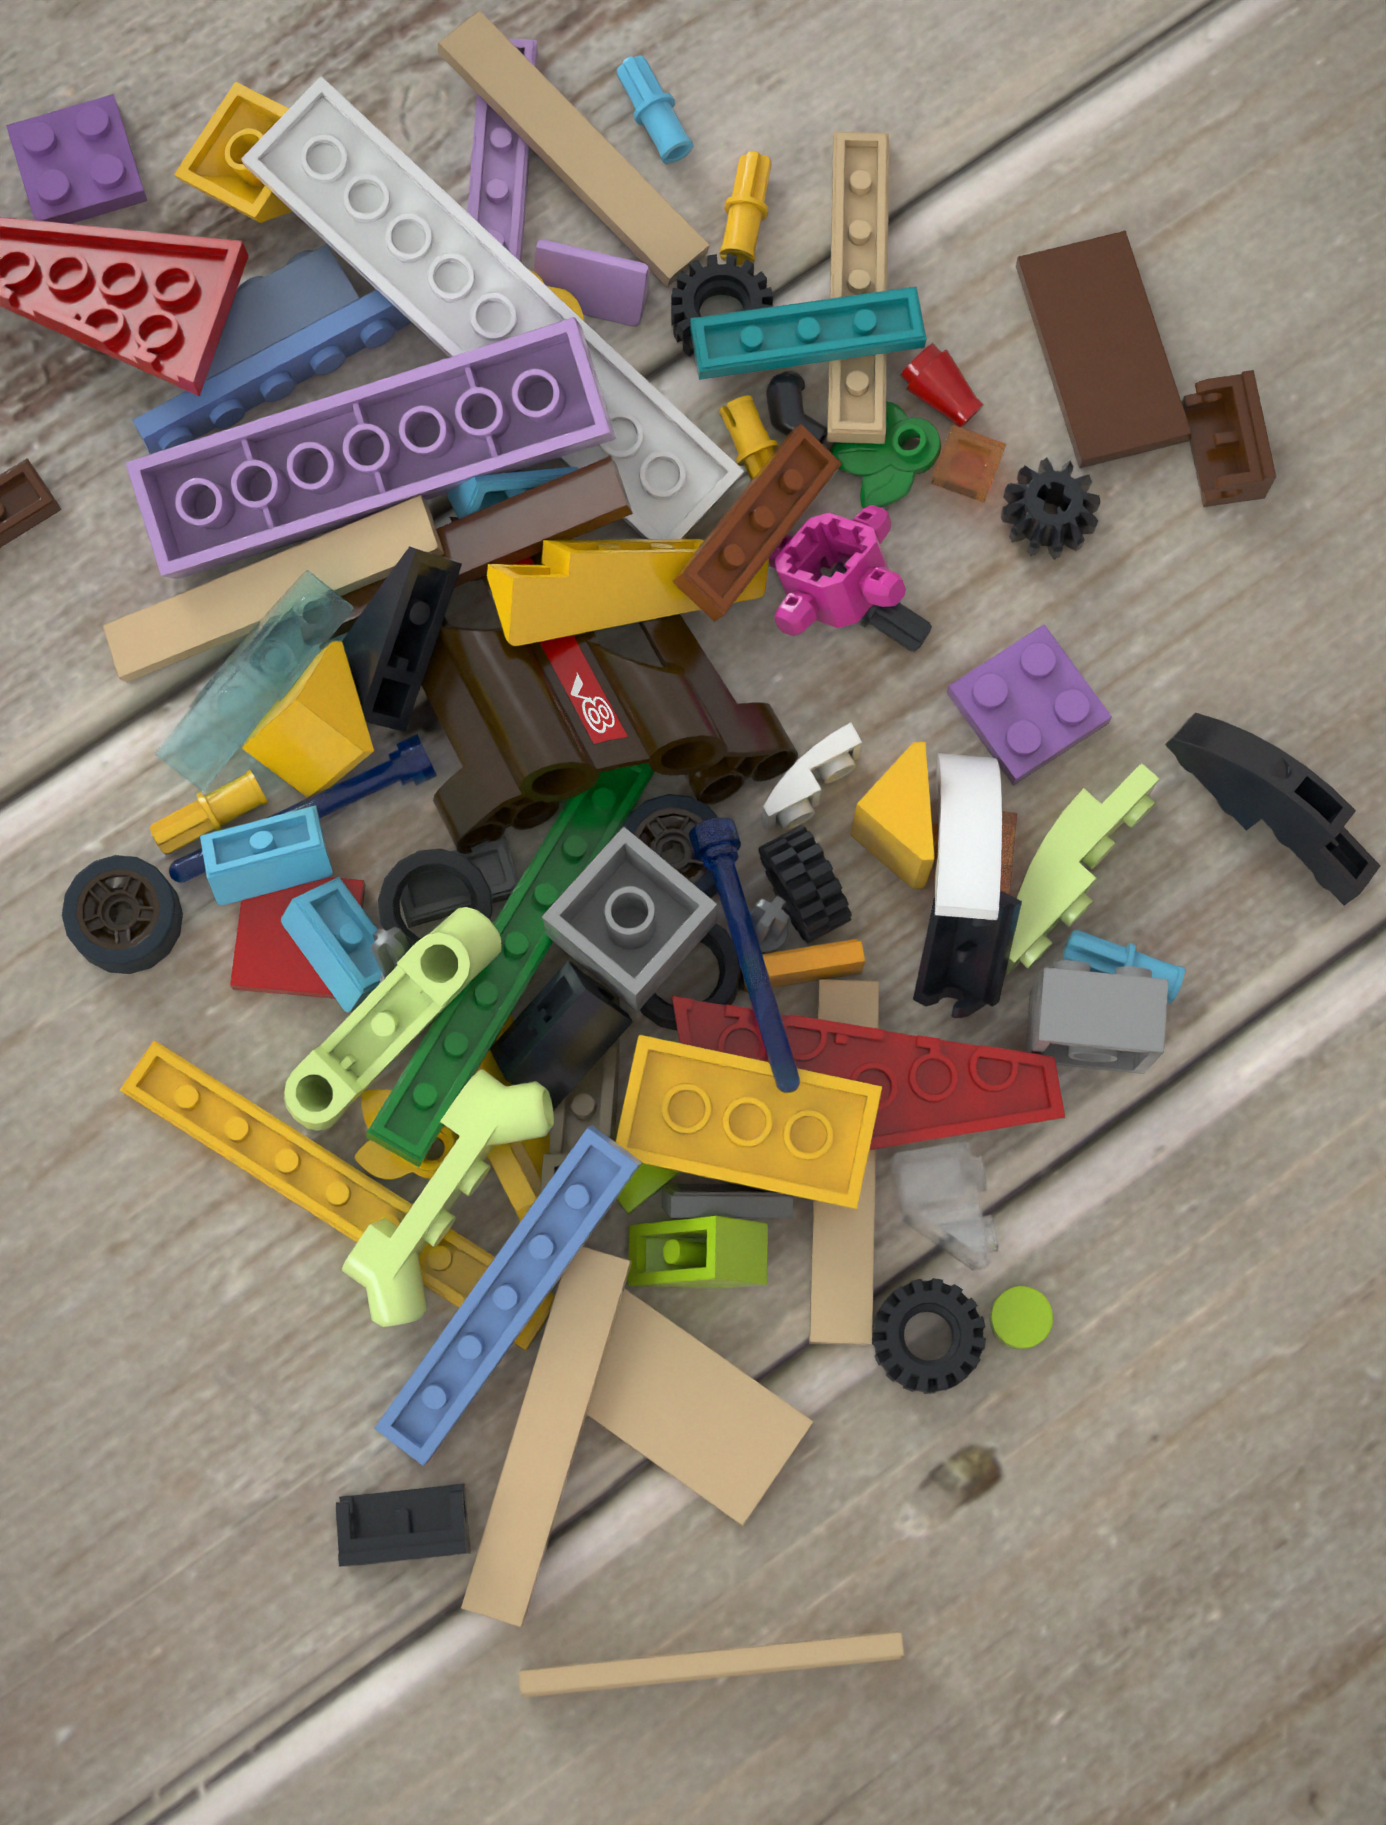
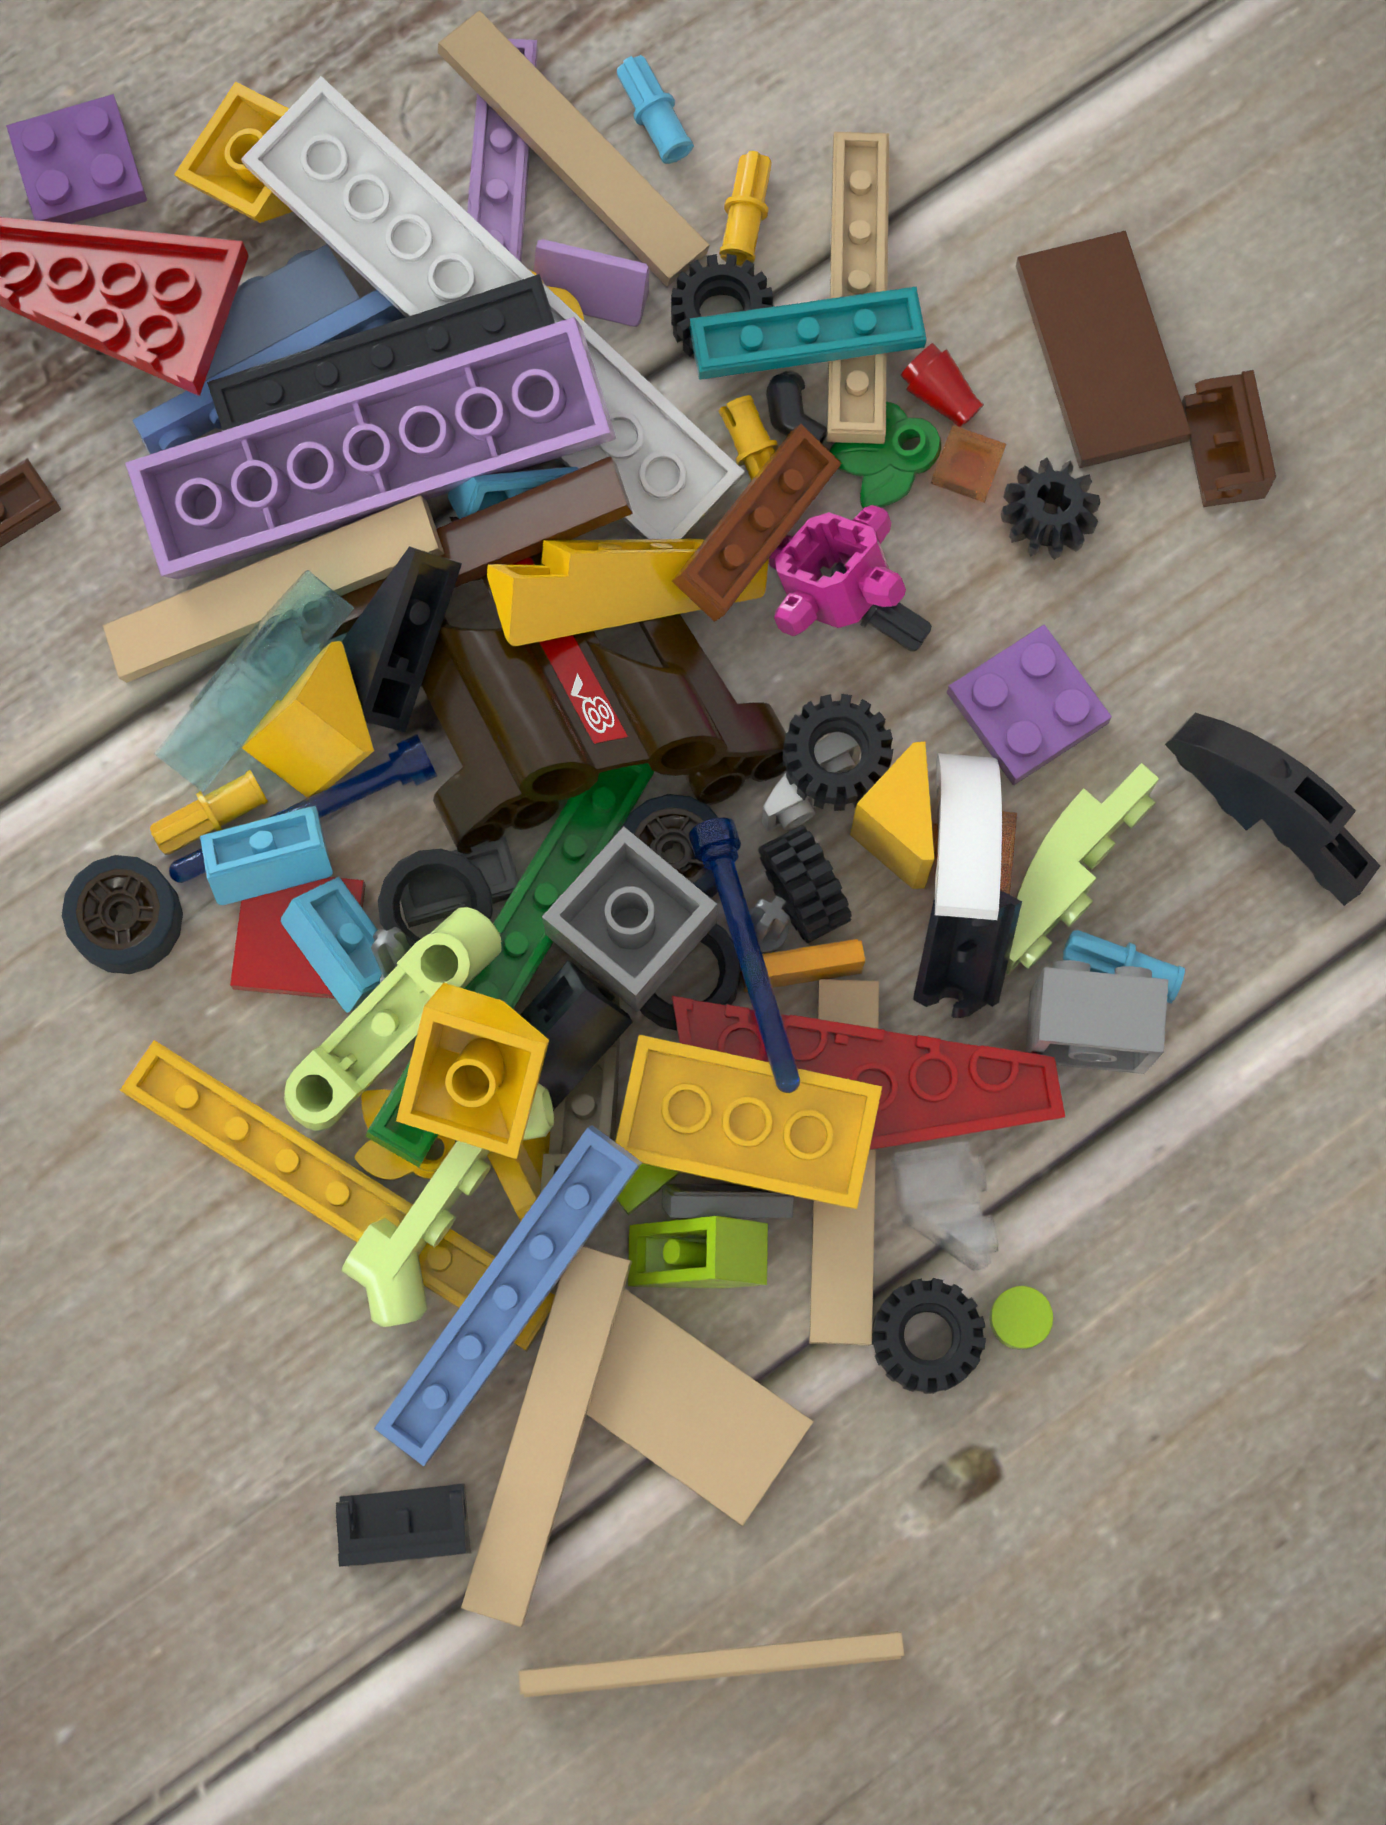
(381, 352): none -> black tile
(473, 1071): none -> yellow slope
(836, 717): none -> black tyre

